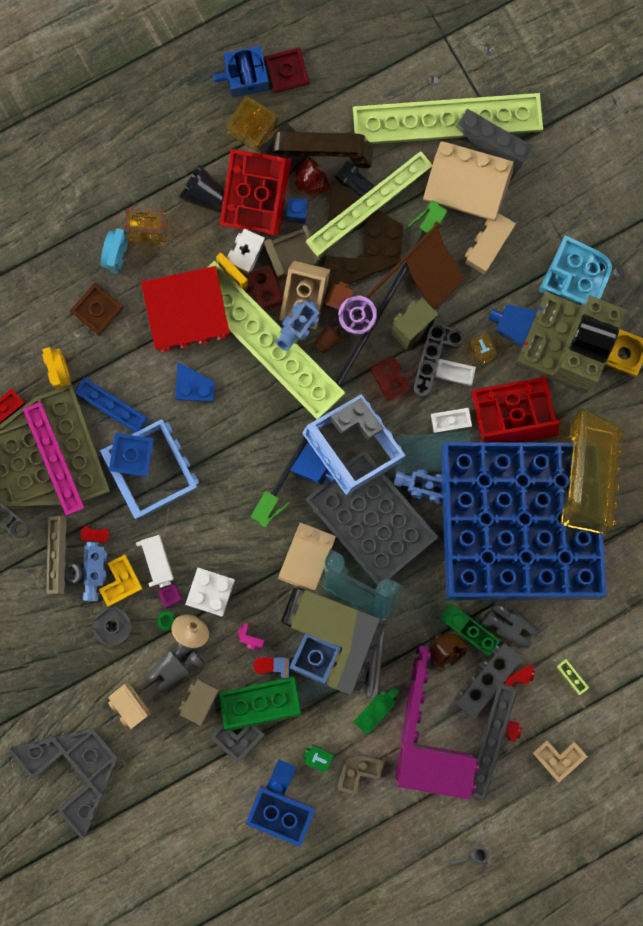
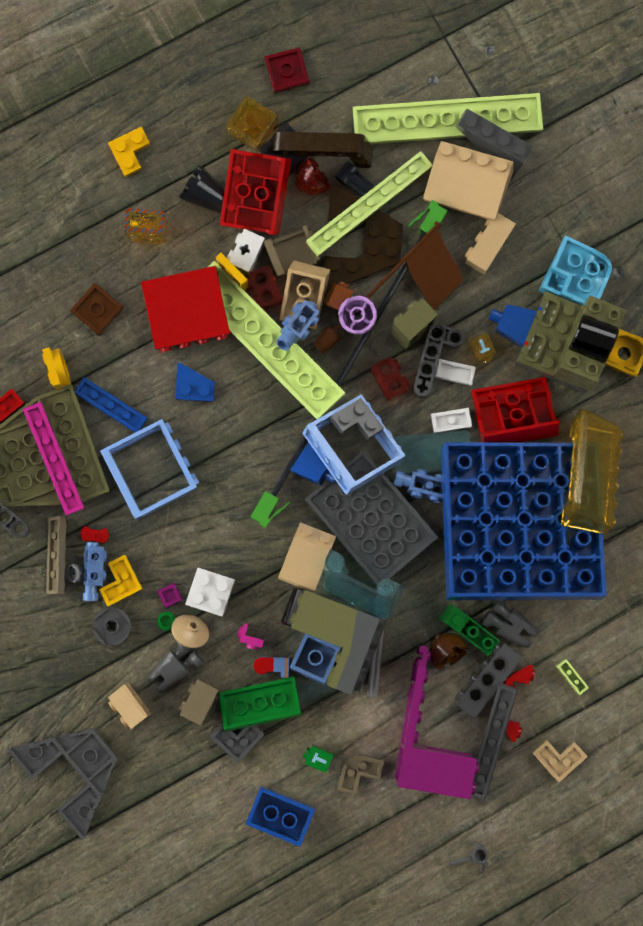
(113, 250): medium azure piece -> none
(126, 146): none -> yellow plate
(131, 454): blue plate -> none
(157, 561): white brick -> none
(244, 72): blue piece -> none
(281, 777): blue brick -> none
(296, 210): blue brick -> none
(376, 710): green hinge -> none

